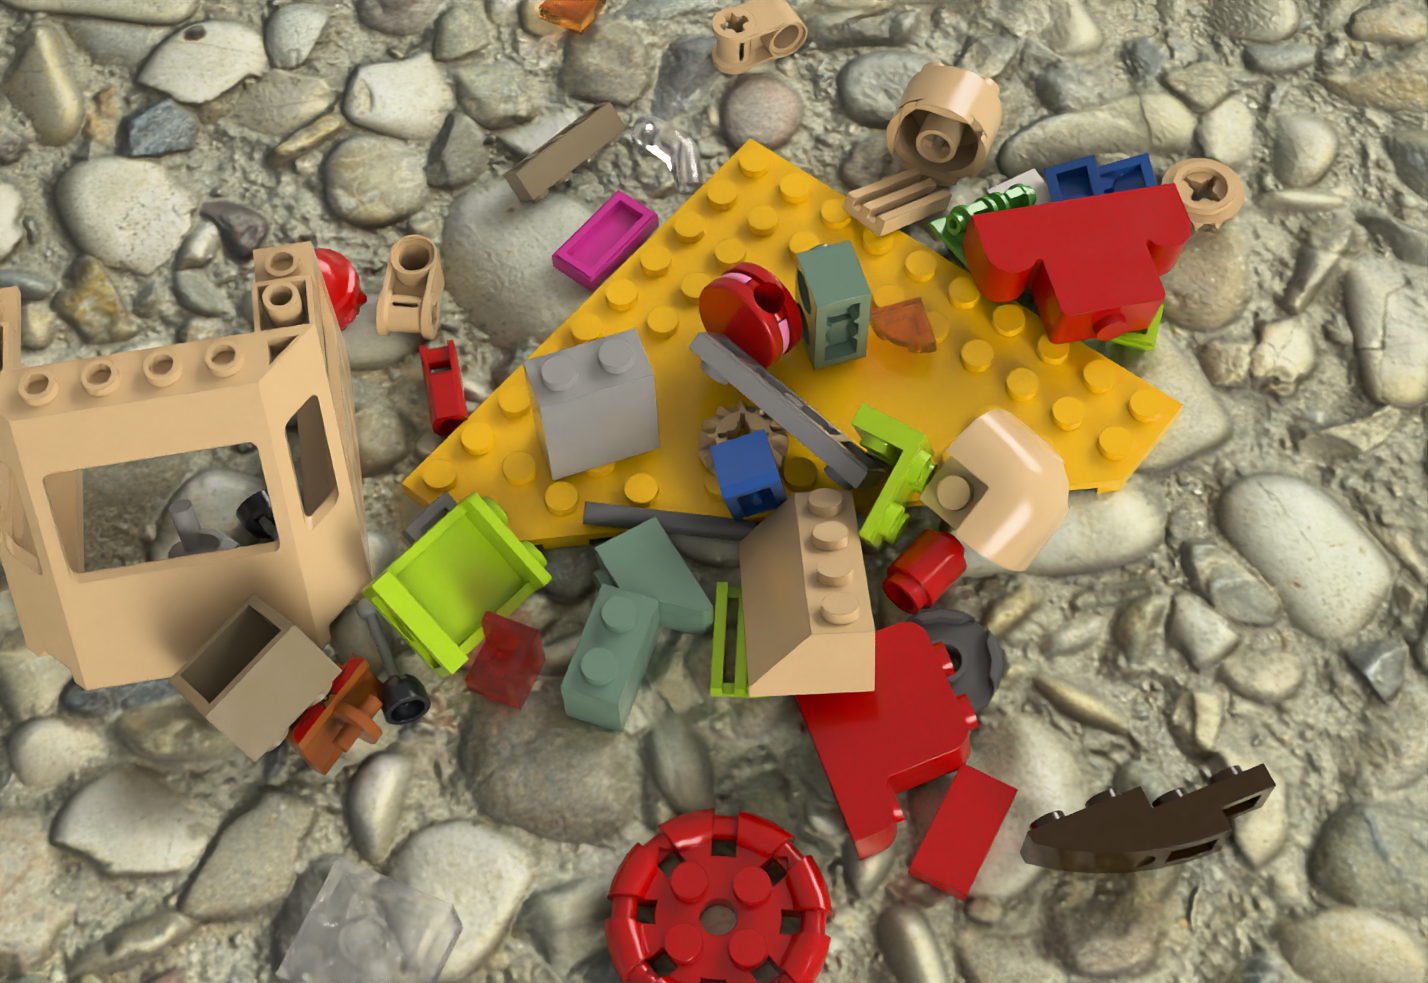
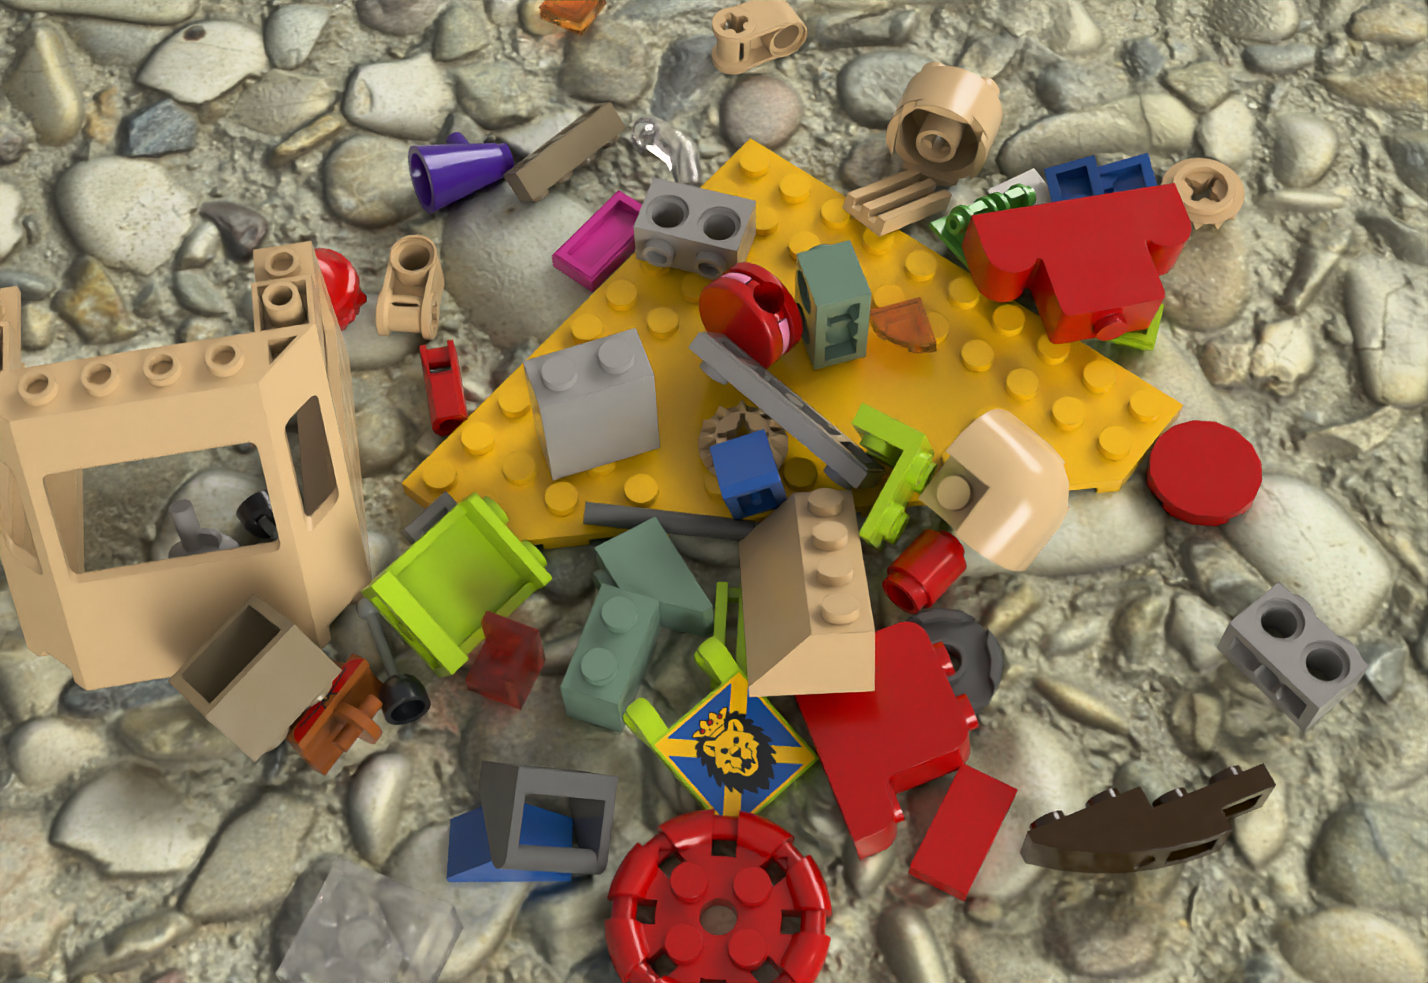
(455, 169): none -> dark purple piece
(470, 852): none -> blue slope
(592, 808): none -> dark grey tile
(693, 228): none -> light grey brick
(730, 746): none -> flag
(1204, 472): none -> red tile
(1281, 664): none -> light grey brick

